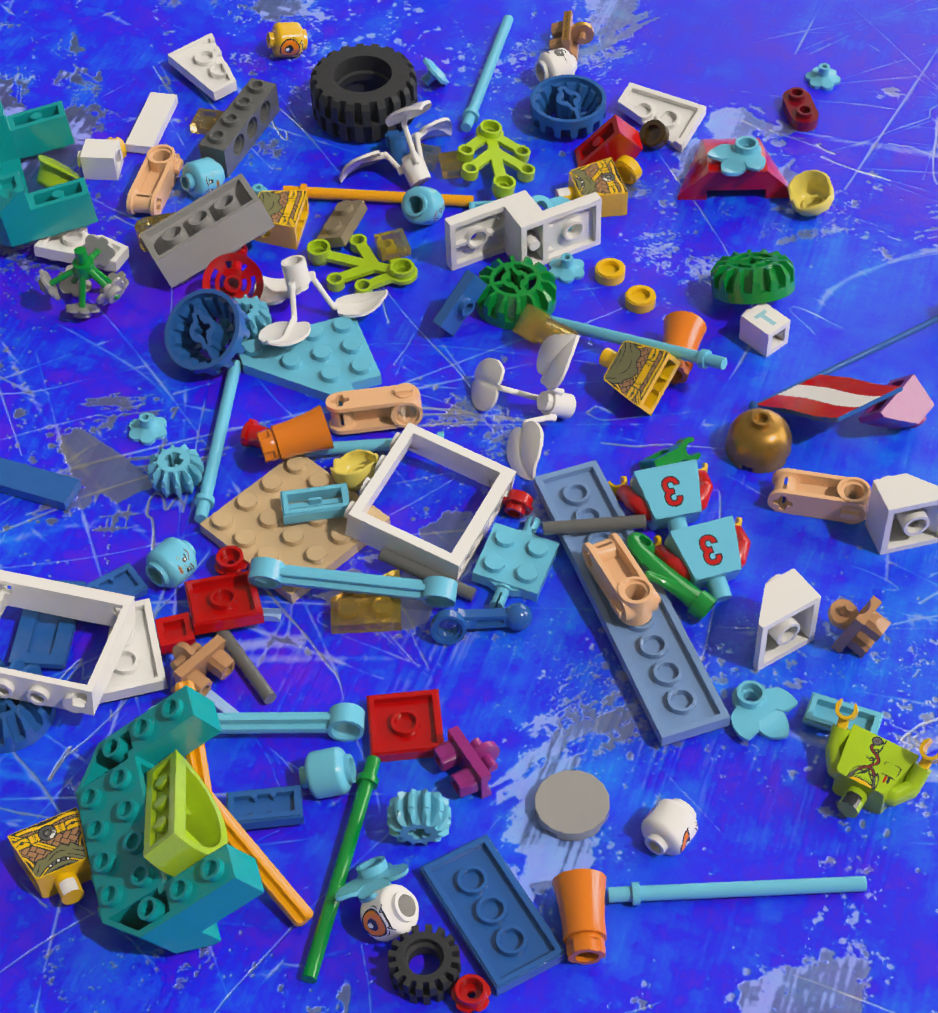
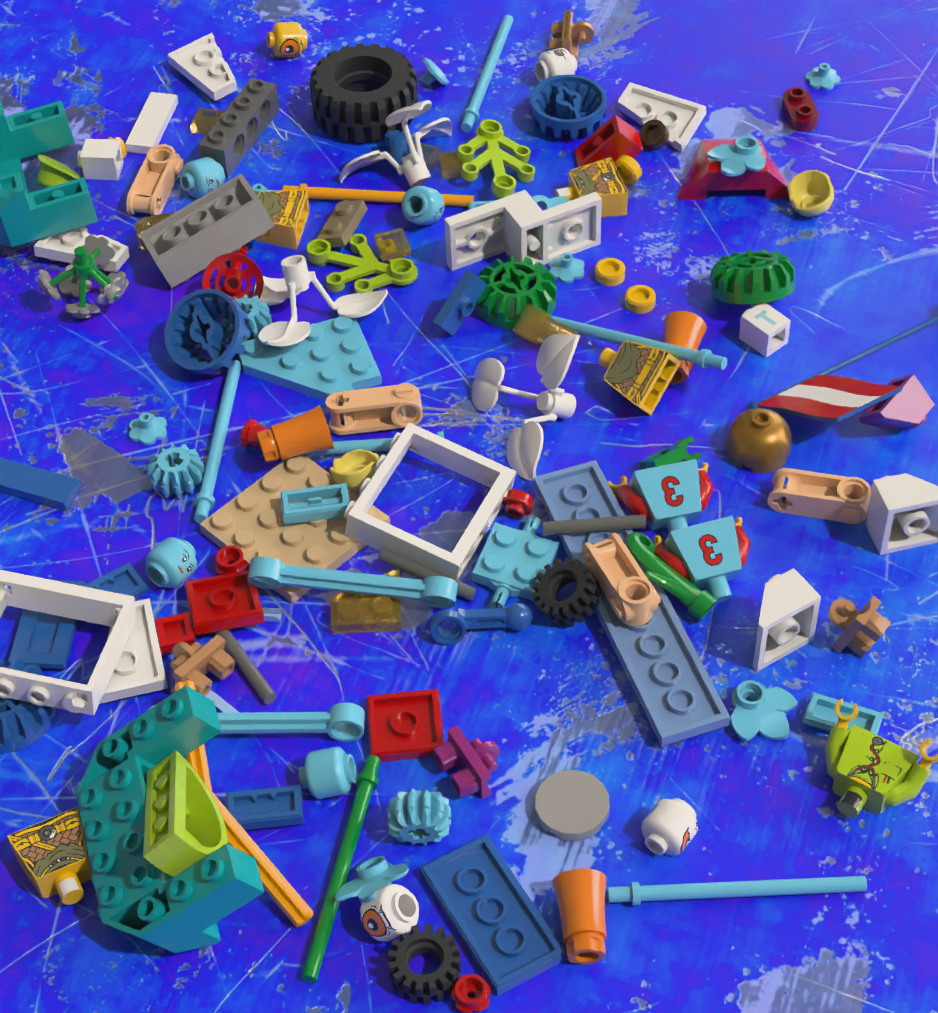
(577, 603): none -> black tyre

